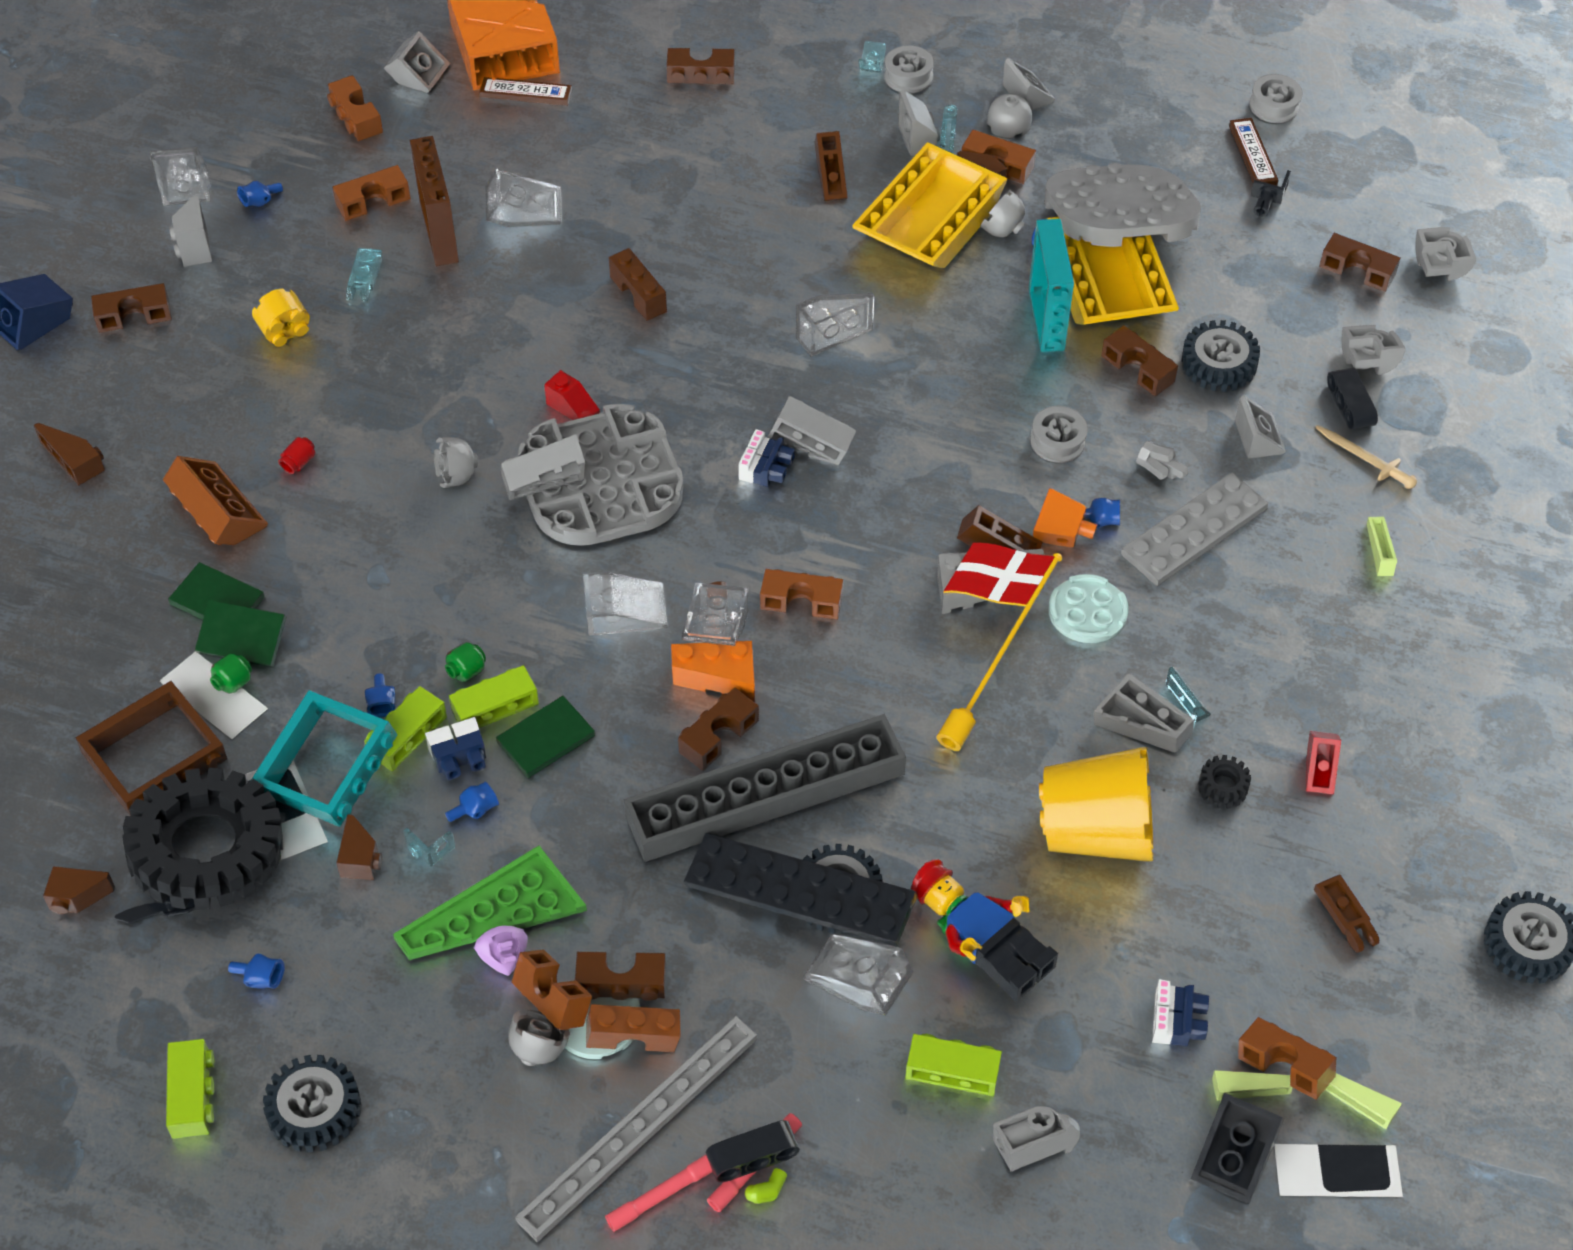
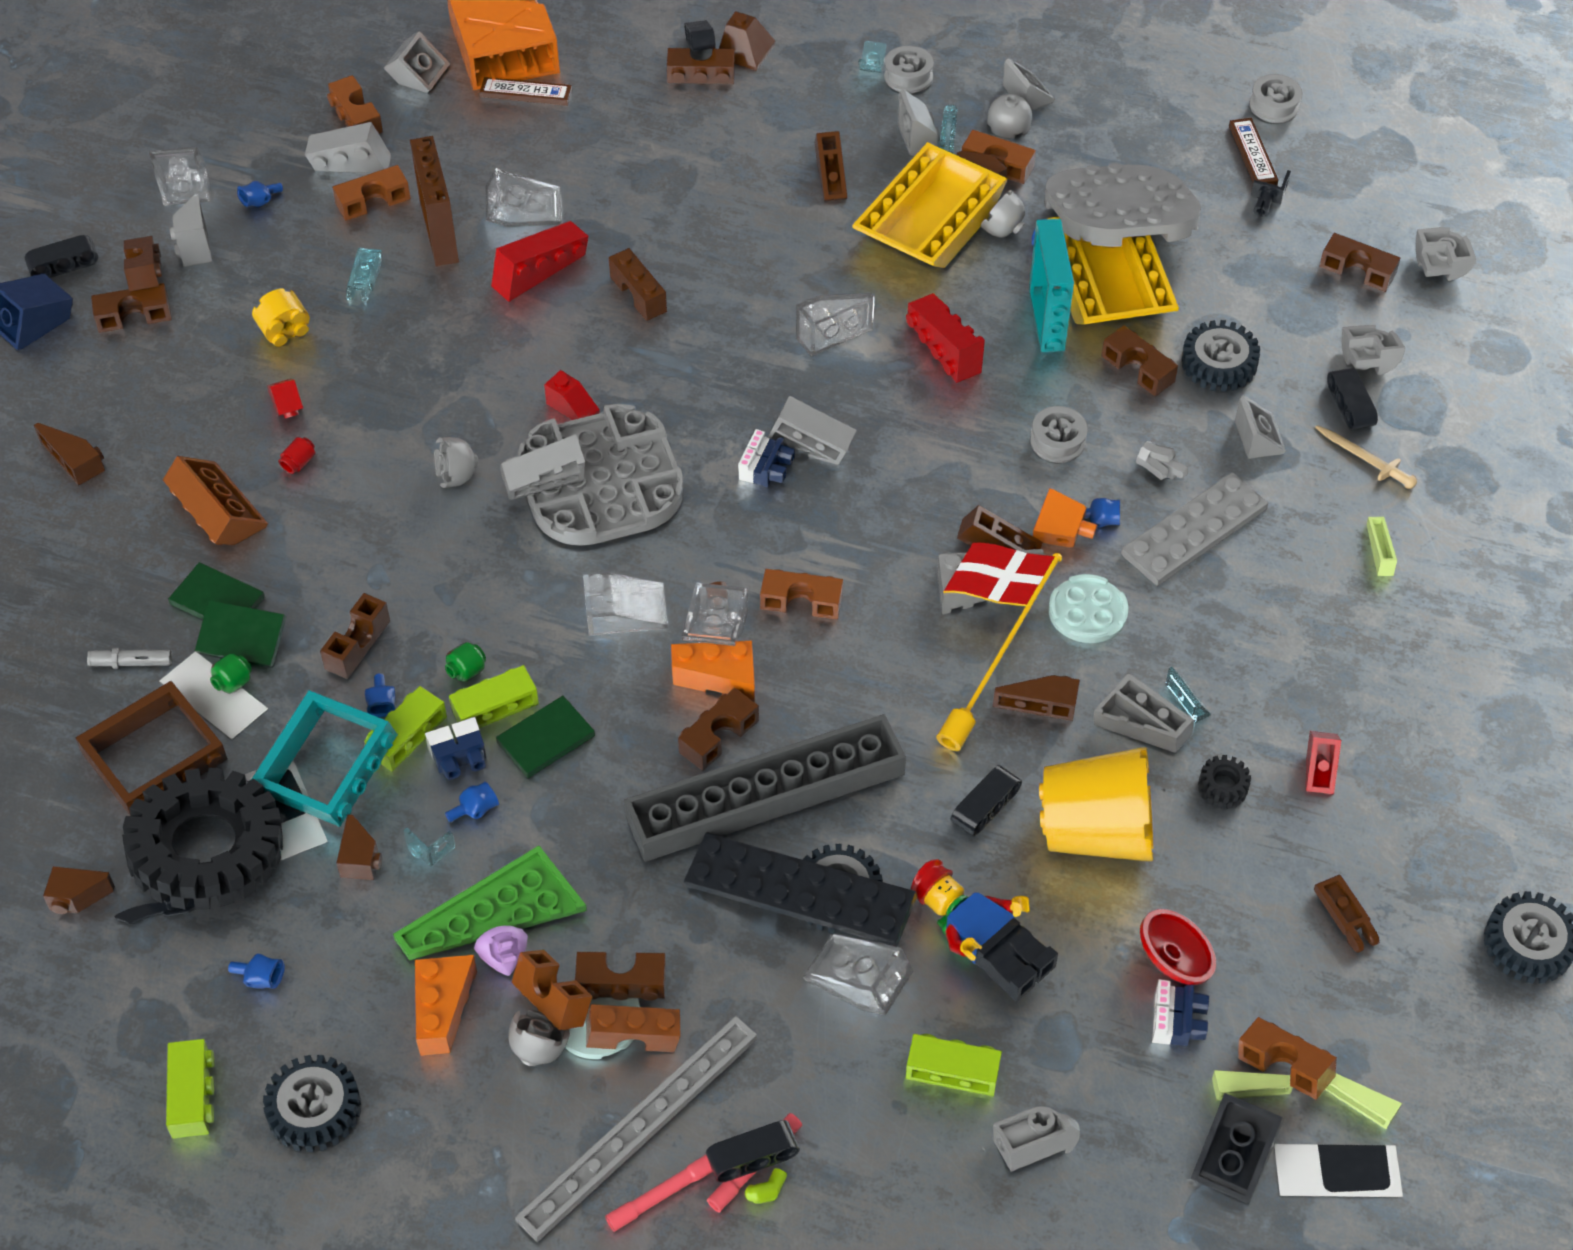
(62, 256): none -> black beam
(129, 658): none -> light grey pin
(142, 263): none -> reddish brown arch
(285, 397): none -> red slope
(344, 652): none -> reddish brown arch
(348, 150): none -> light grey wedge
(440, 996): none -> orange wedge
(536, 258): none -> red wedge
(700, 35): none -> black beam
(749, 40): none -> reddish brown slope
(947, 337): none -> red wedge
(986, 800): none -> black beam
(1044, 696): none -> reddish brown slope
(1177, 947): none -> red dish

